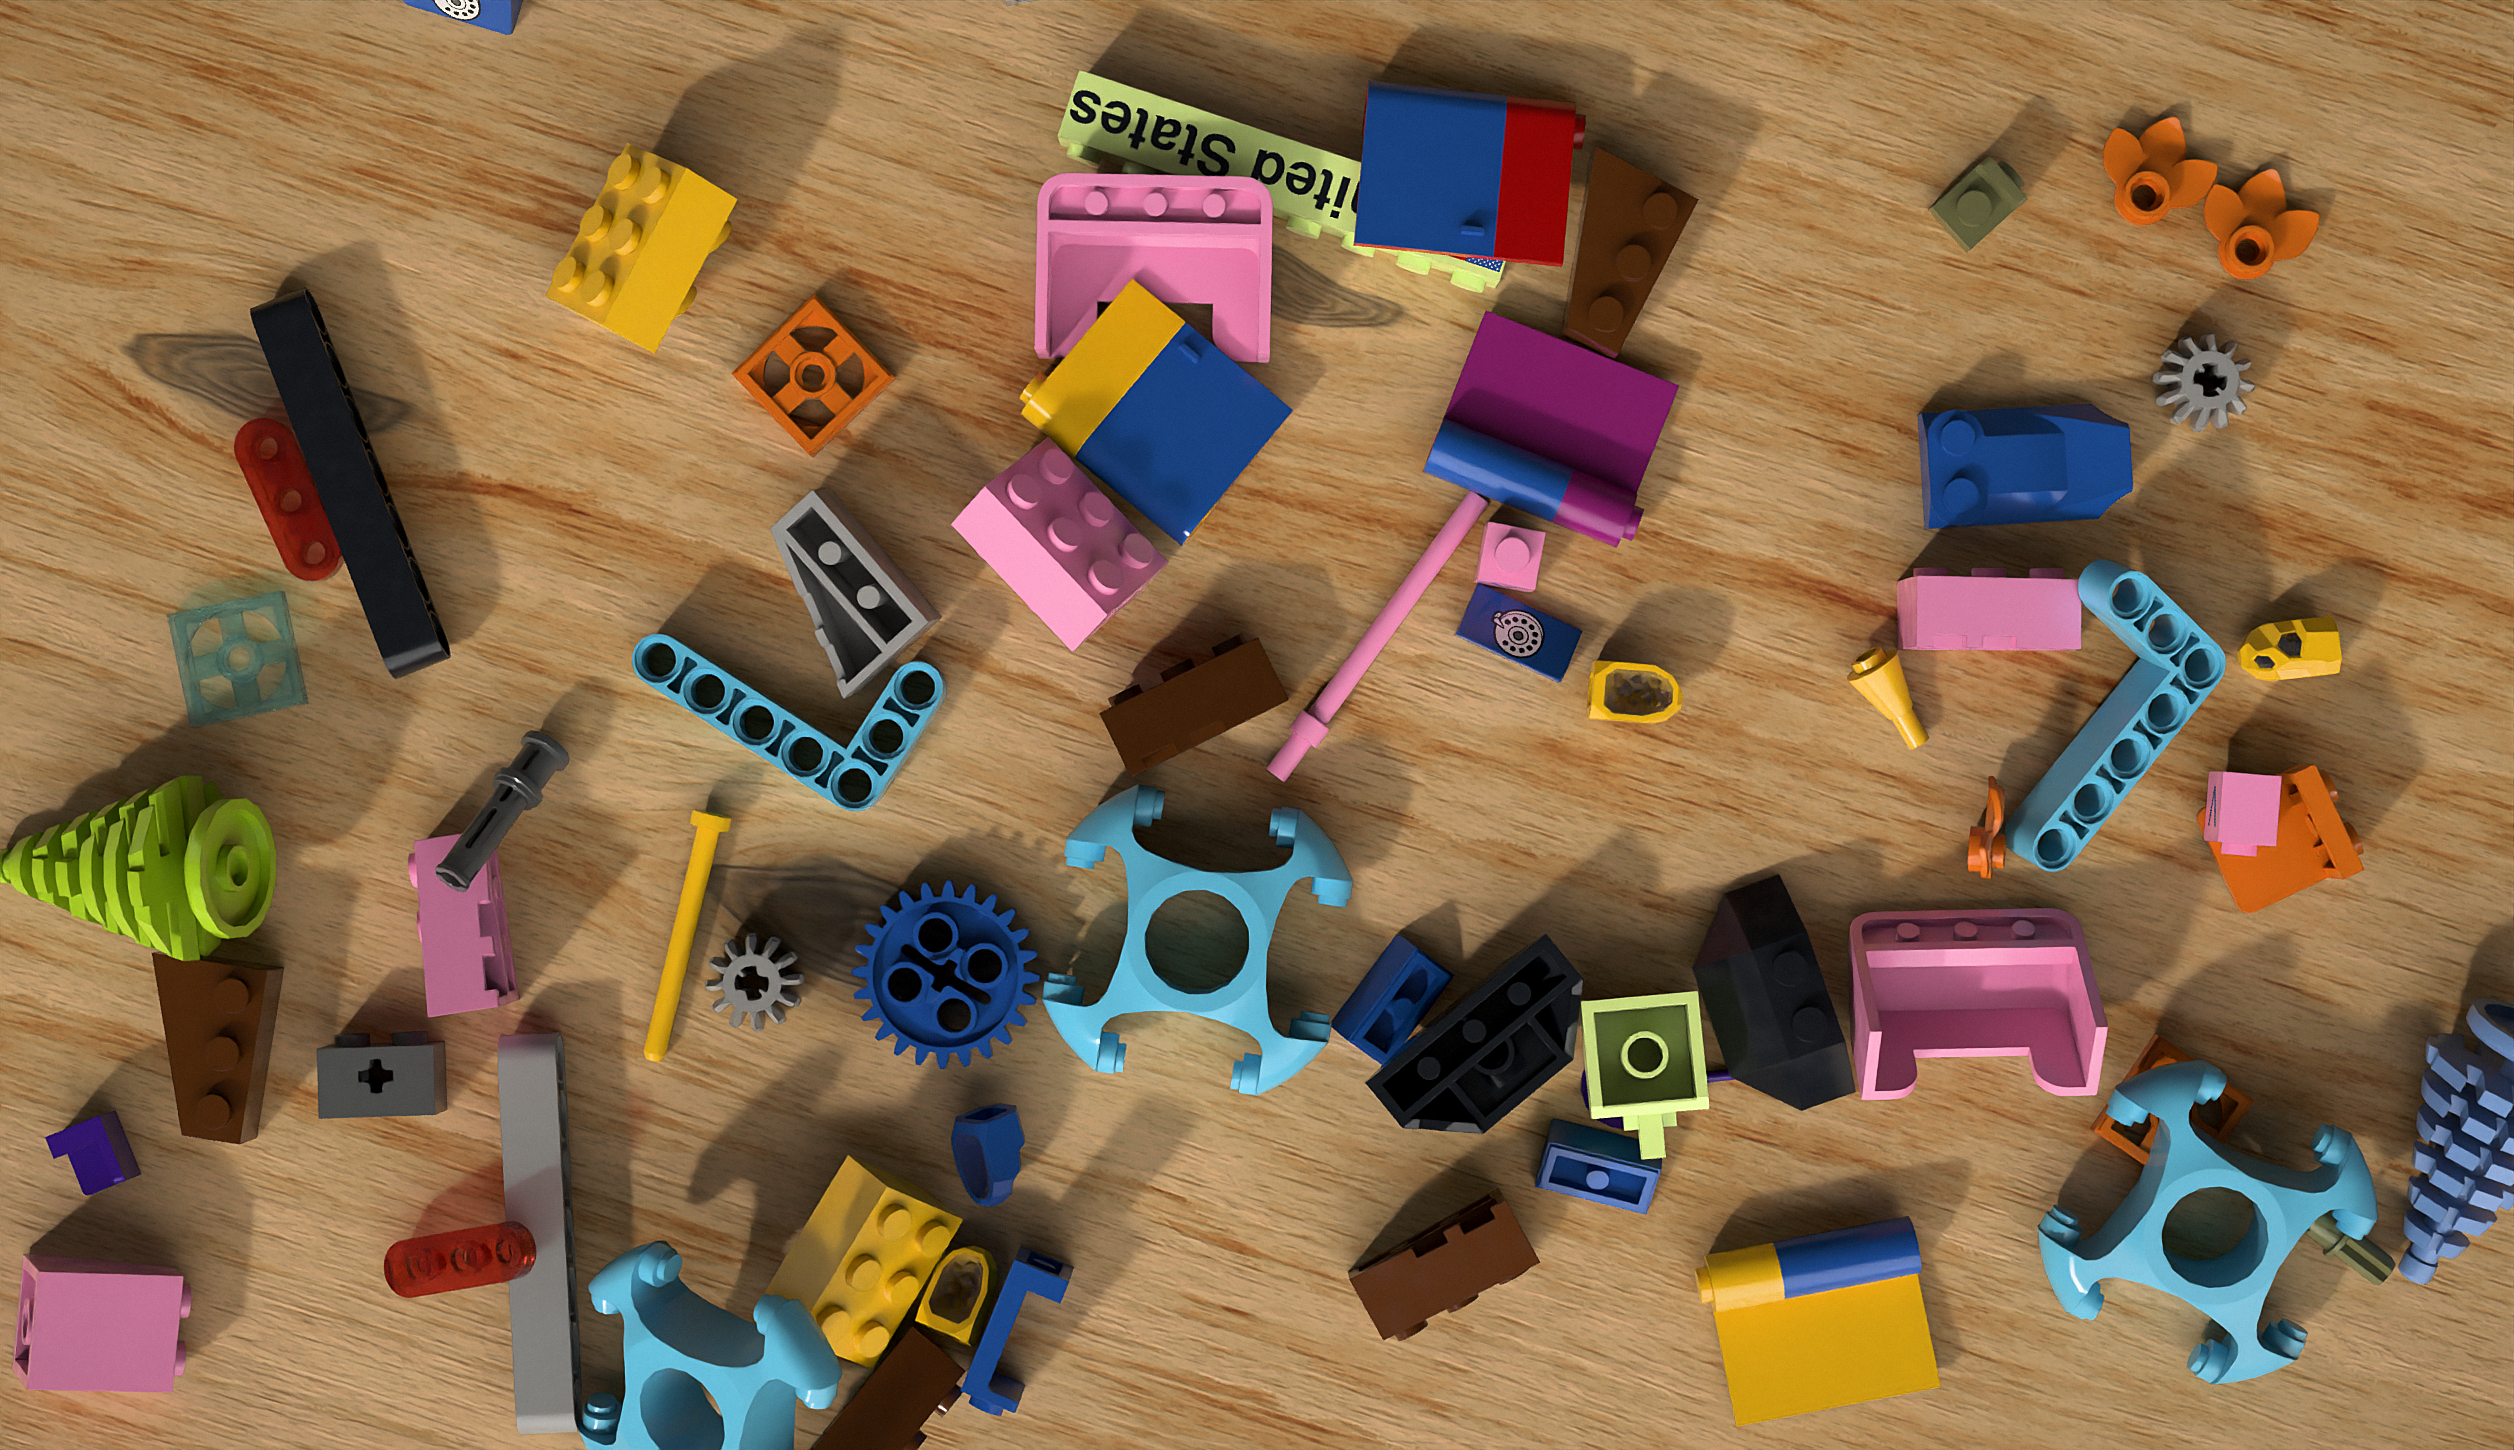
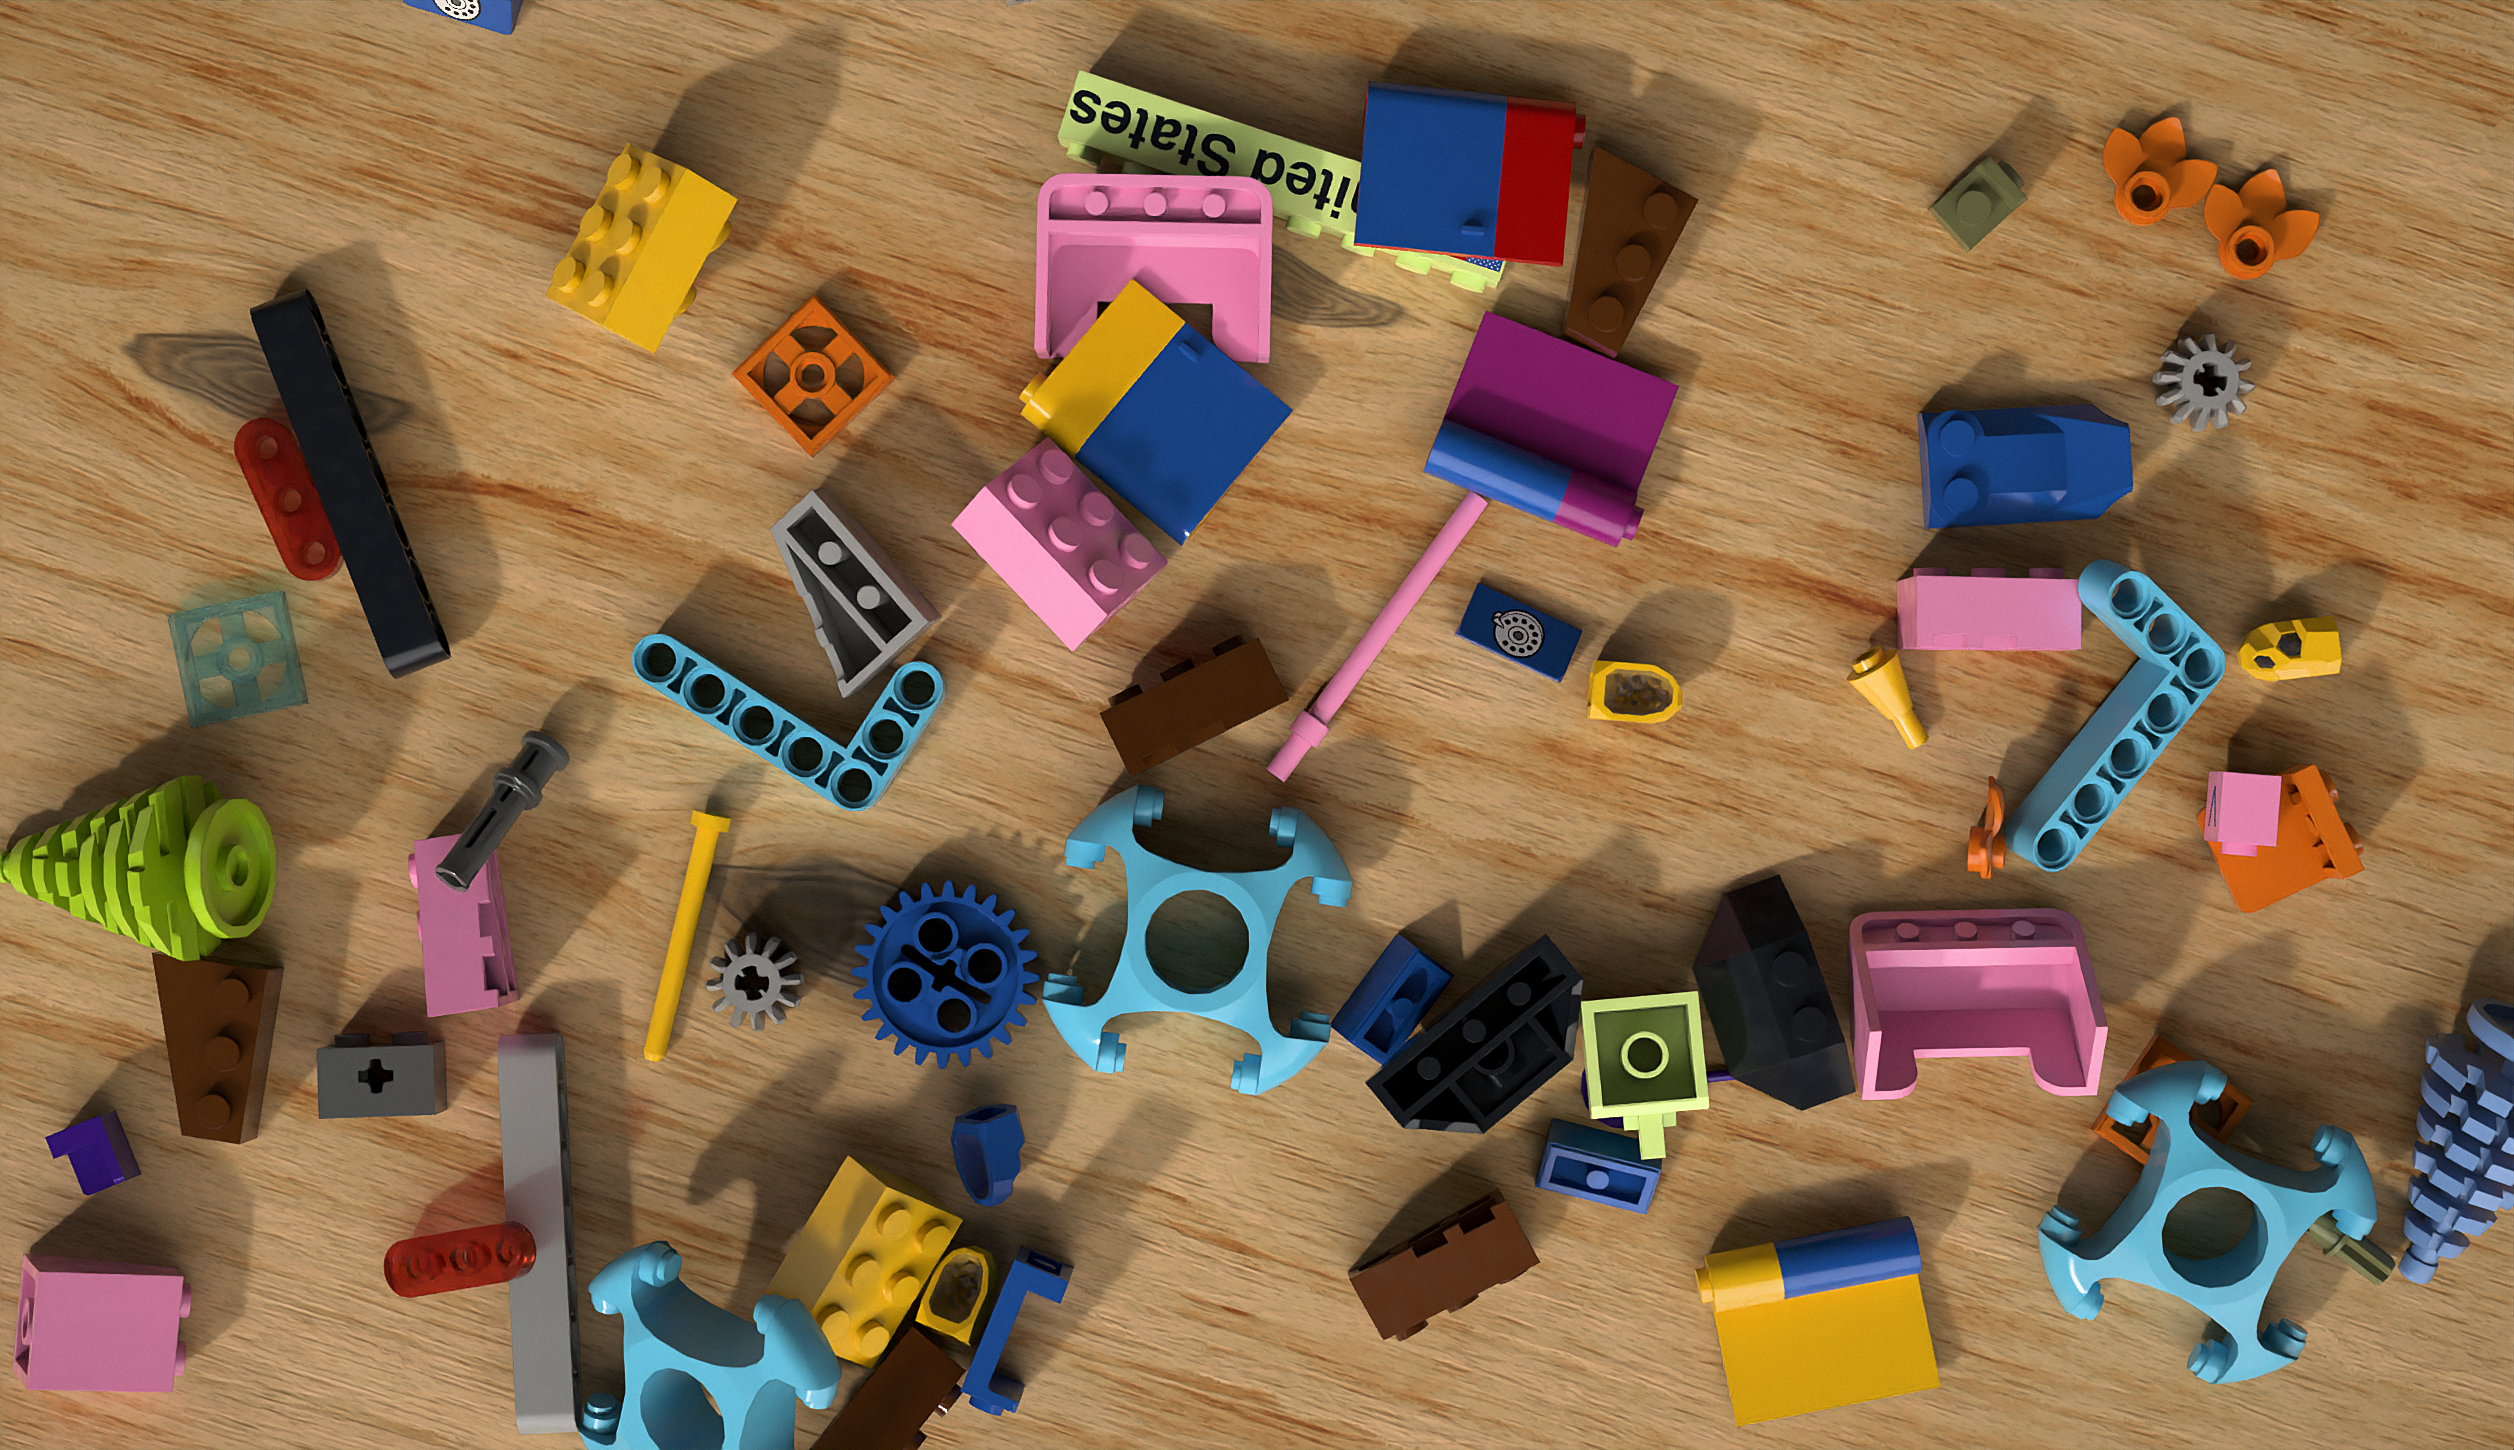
(1509, 557): bright pink brick -> none

